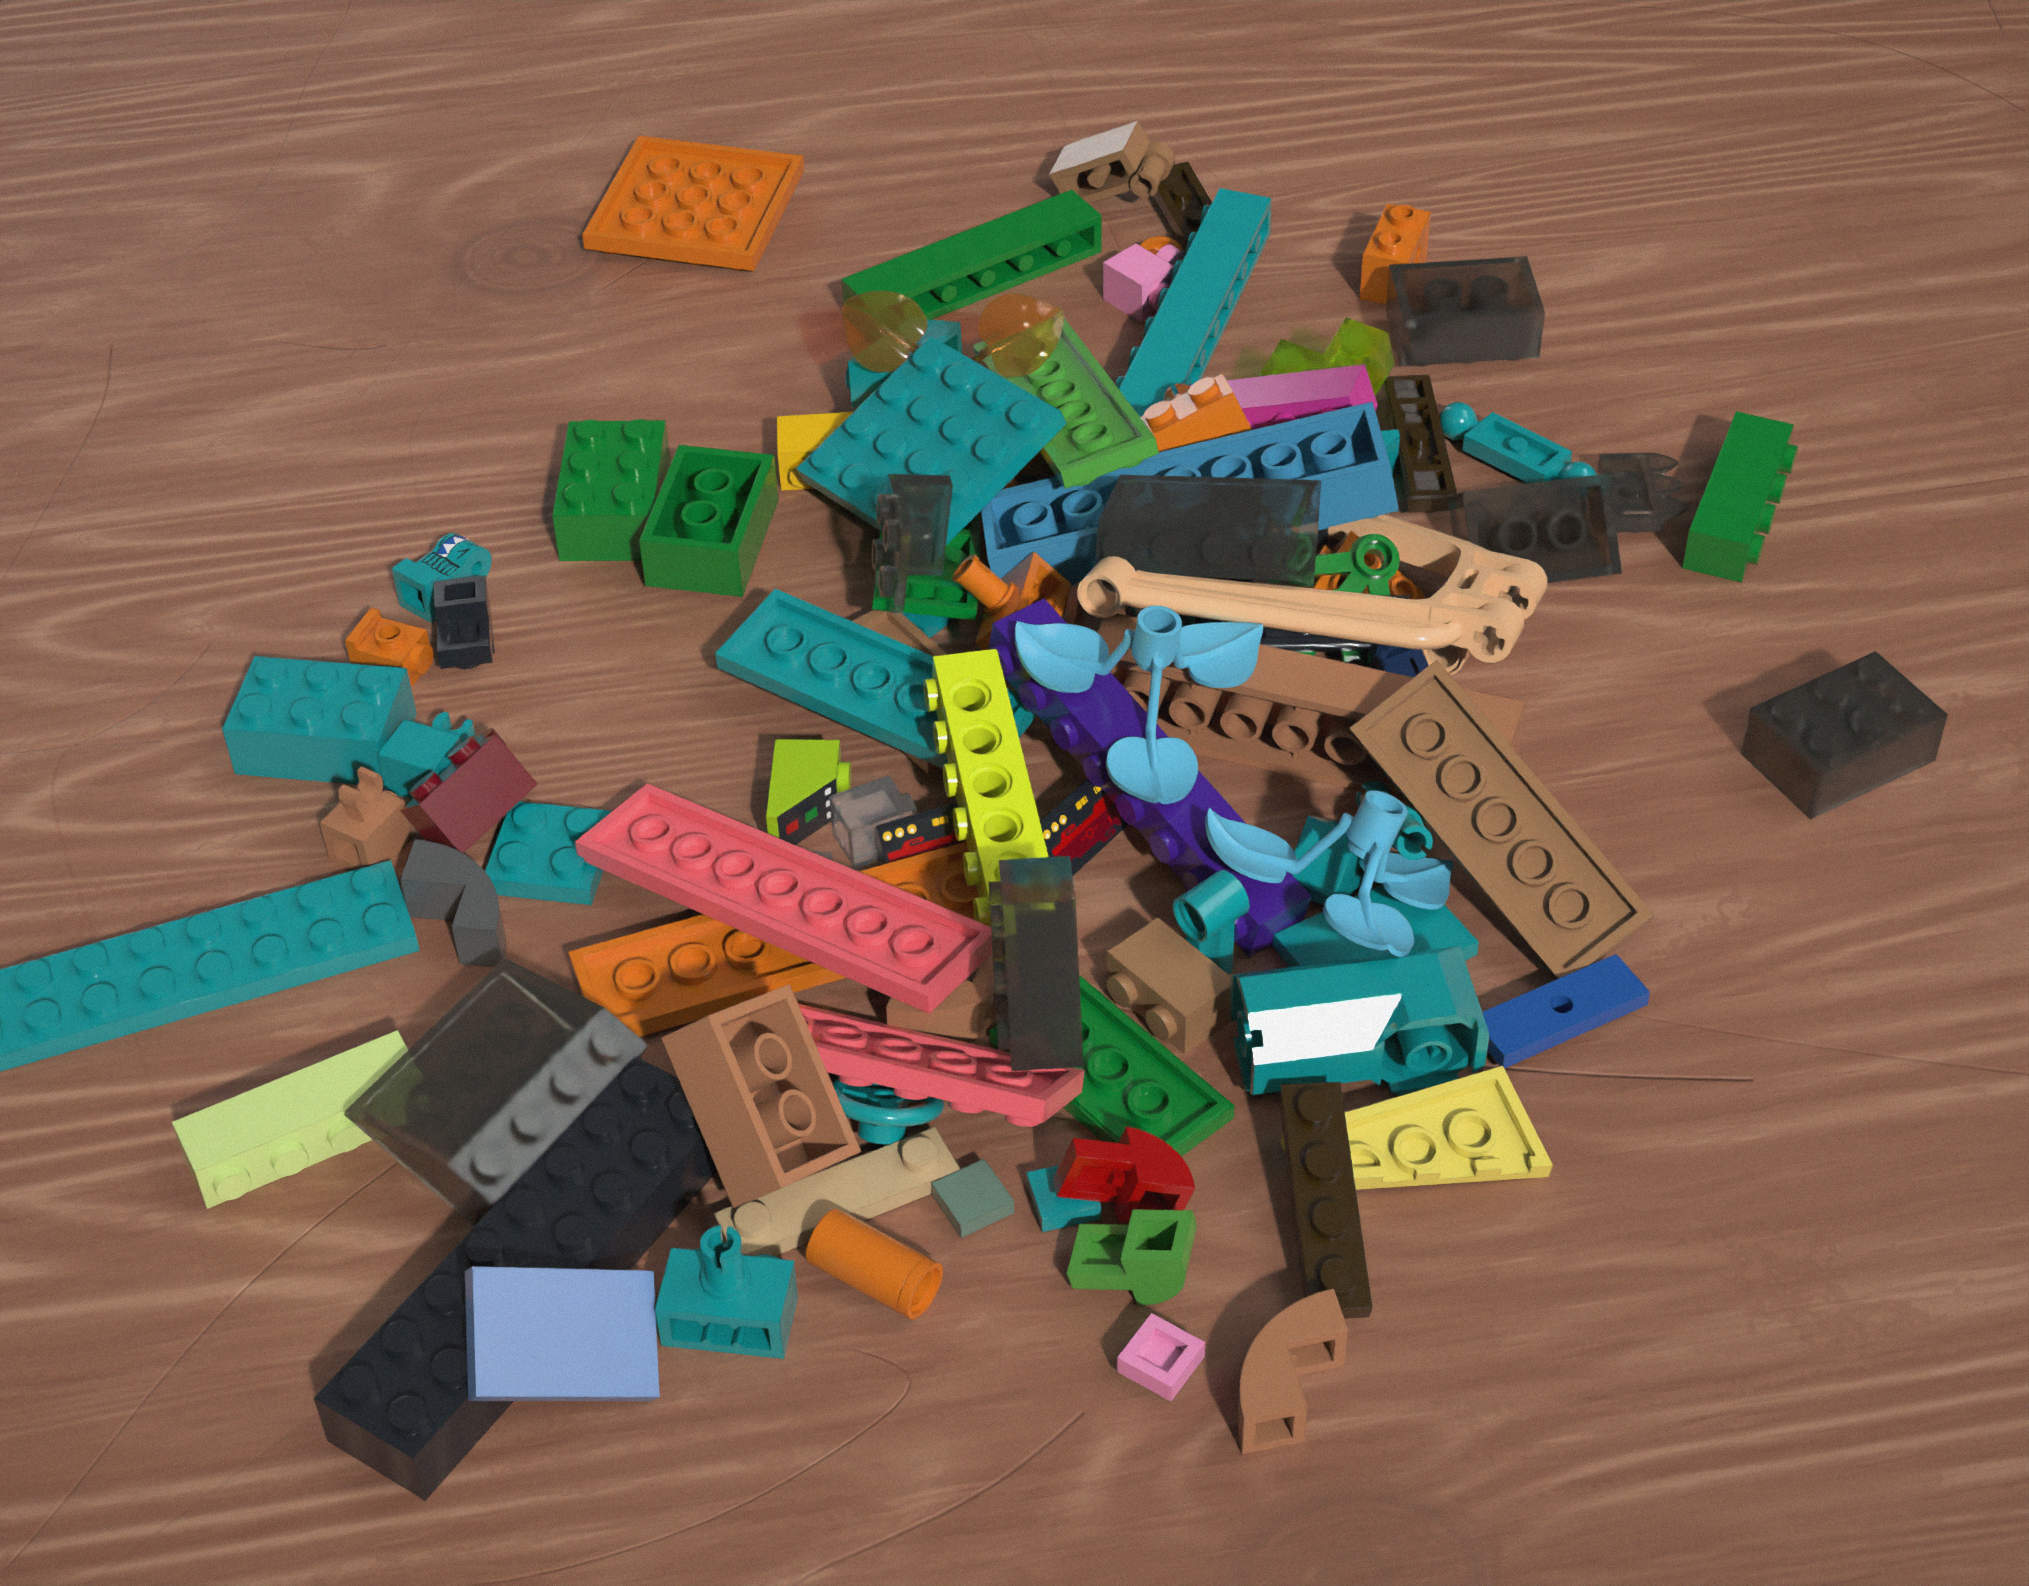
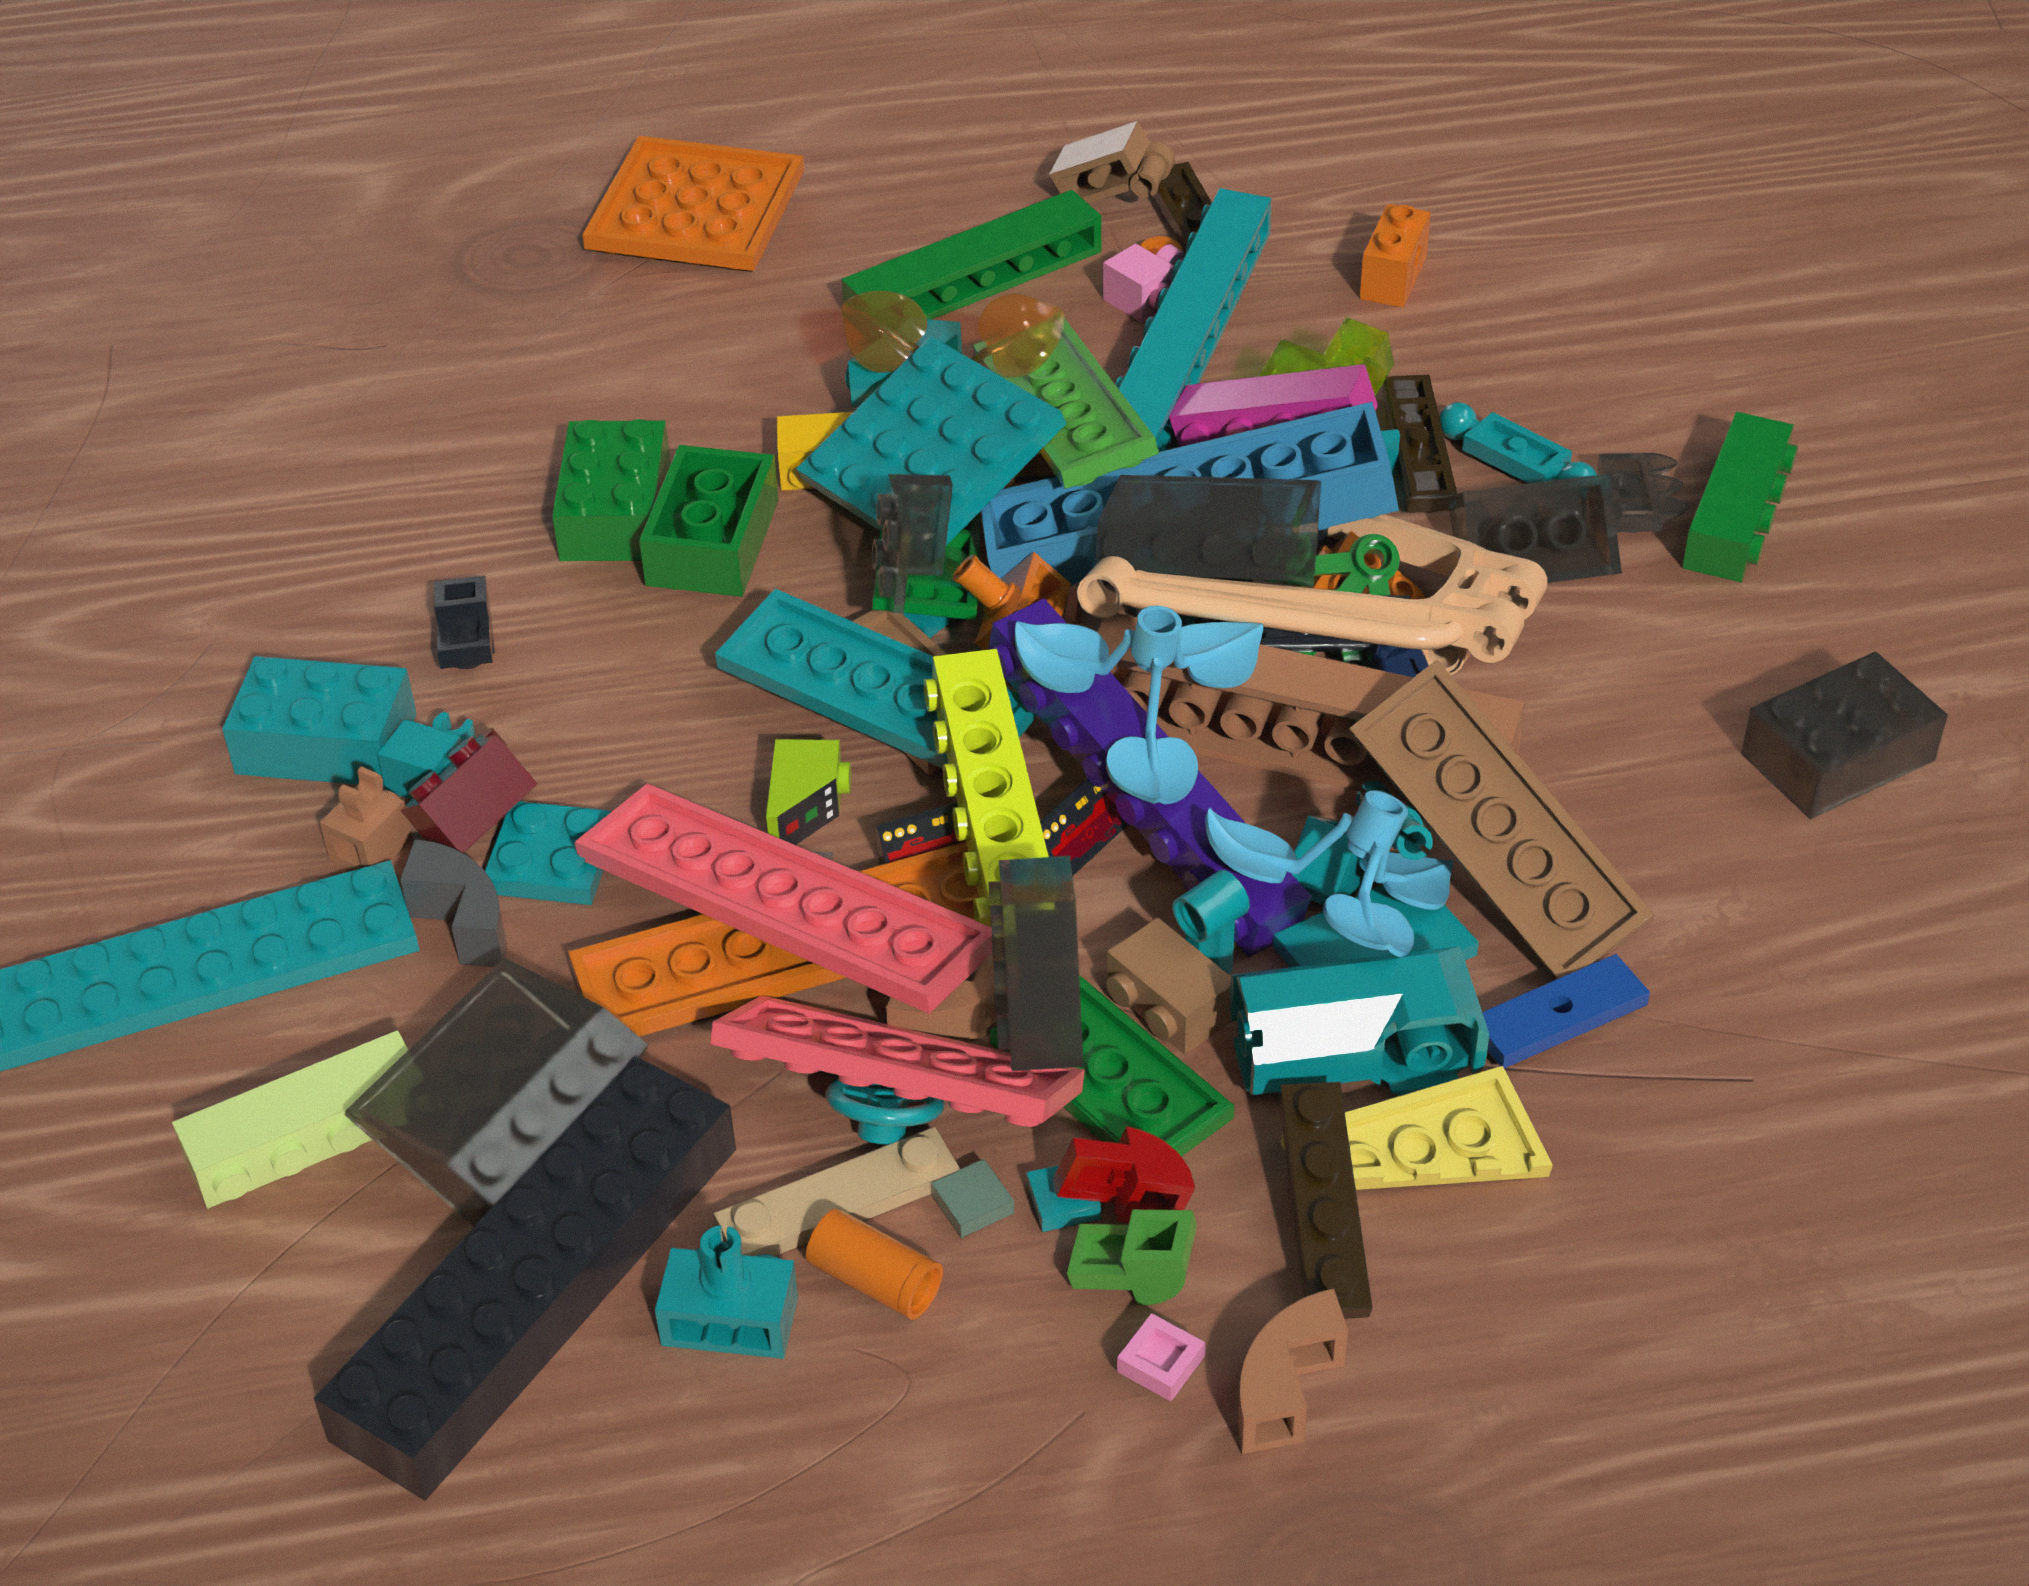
(390, 644): orange brick -> none
(451, 559): teal leg -> none
(561, 1334): medium blue tile -> none
(761, 1095): nougat brick -> none
(858, 813): clear brick -> none
(1196, 414): orange brick -> none
(1464, 311): clear smoke brick -> none

